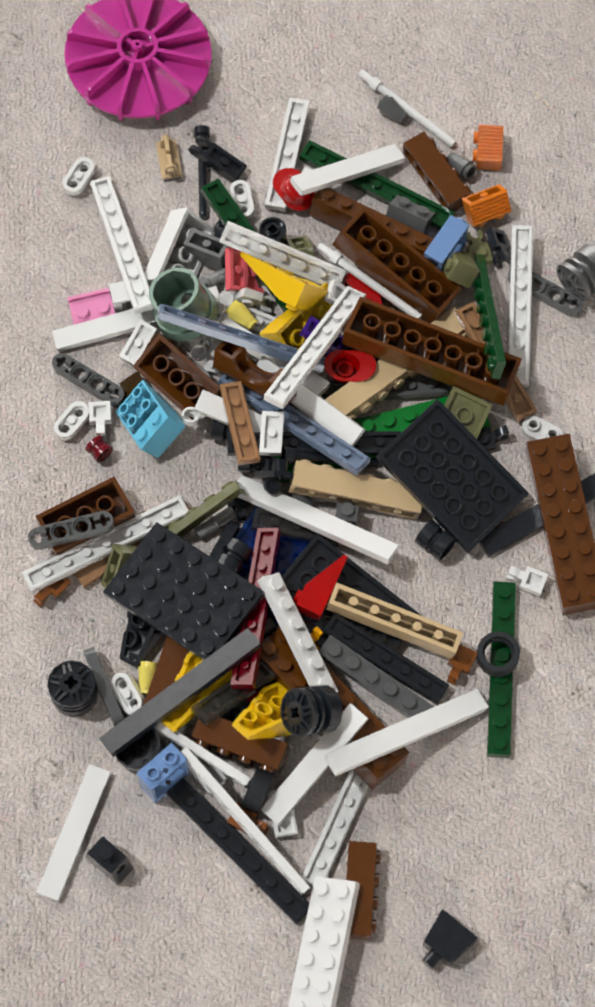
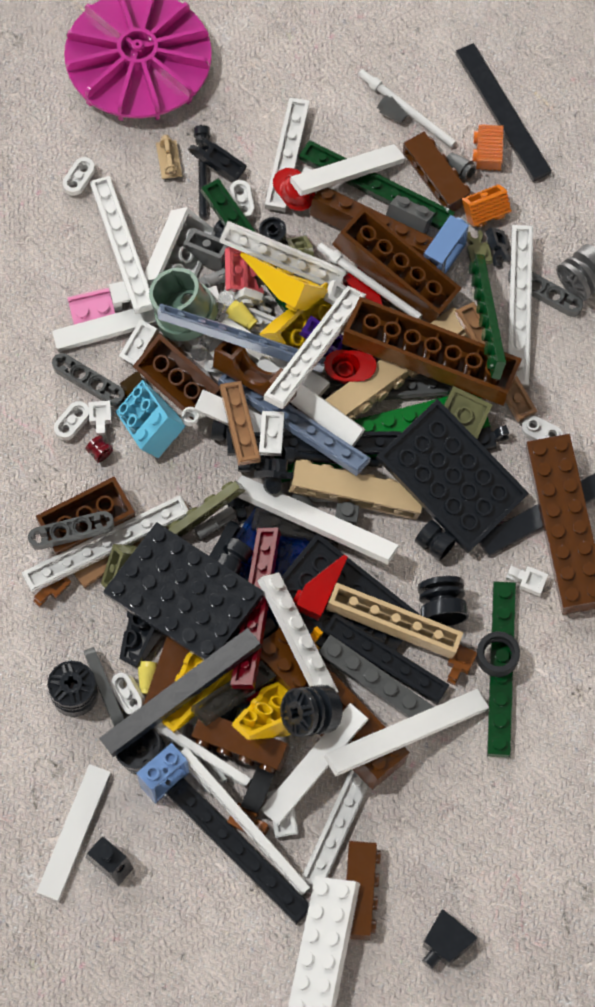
(443, 600): none -> black wheel
(461, 268): olive slope -> none
(503, 112): none -> black tile

